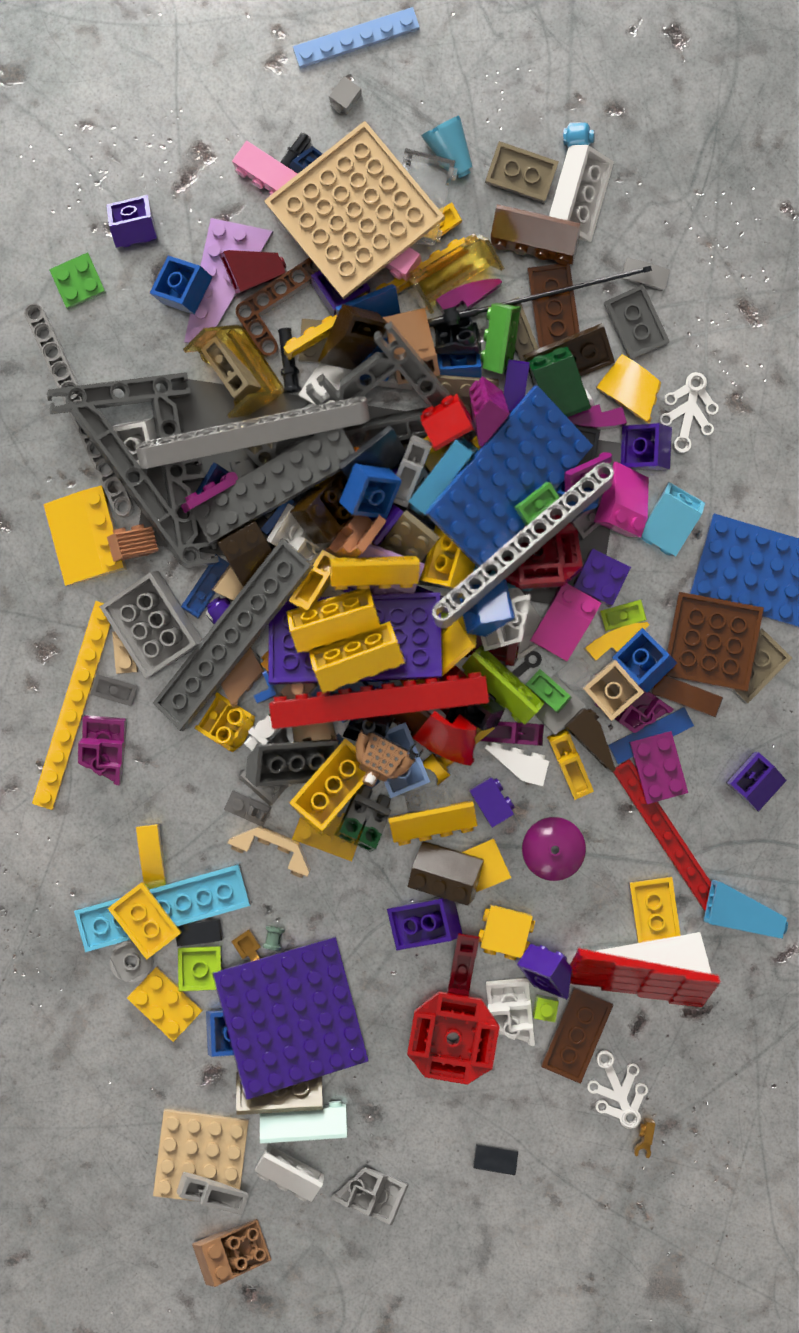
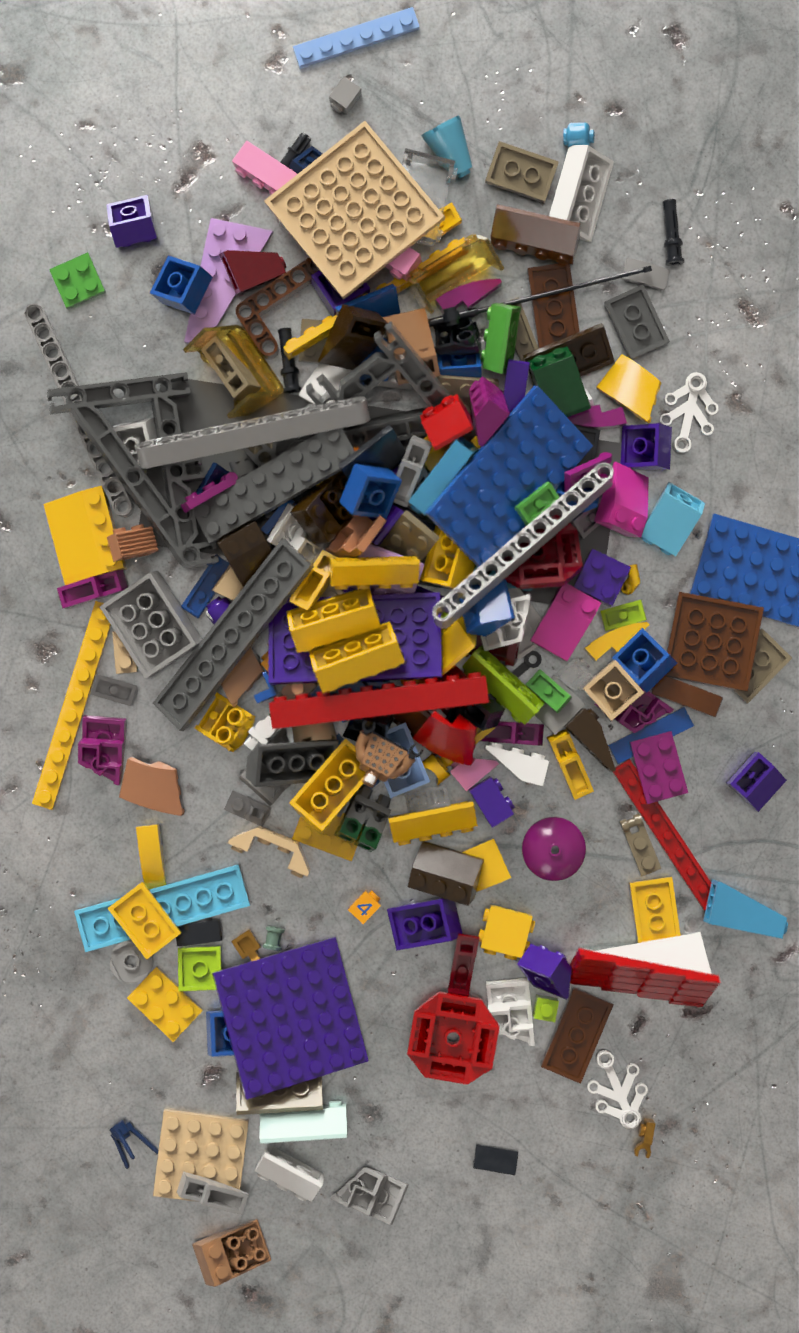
(92, 588): none -> magenta slope
(120, 1133): none -> dark blue plant
(152, 786): none -> nougat slope
(365, 906): none -> light orange brick
(470, 775): none -> bright pink slope
(632, 581): none -> yellow arm
(640, 845): none -> dark tan plate
(672, 242): none -> black pin

